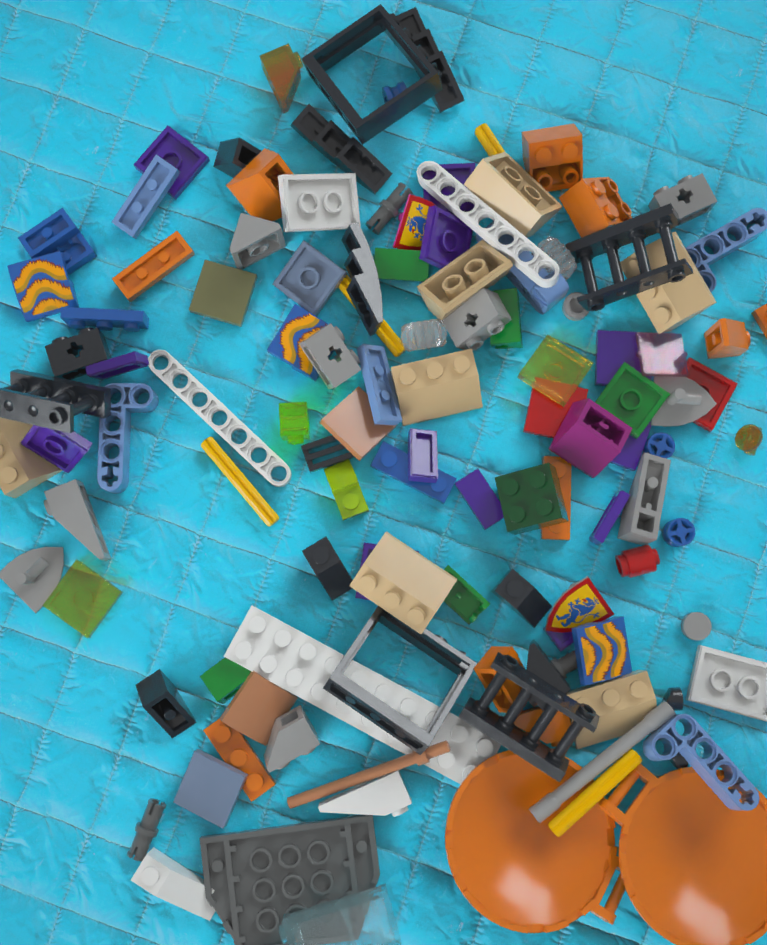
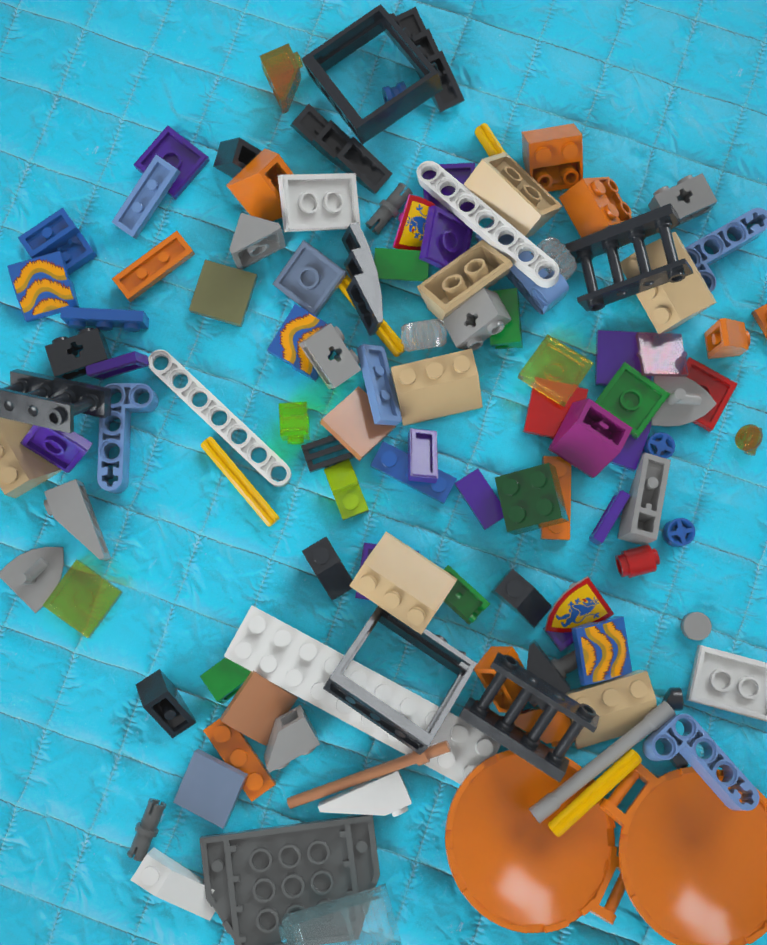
(572, 308): light grey tile -> none

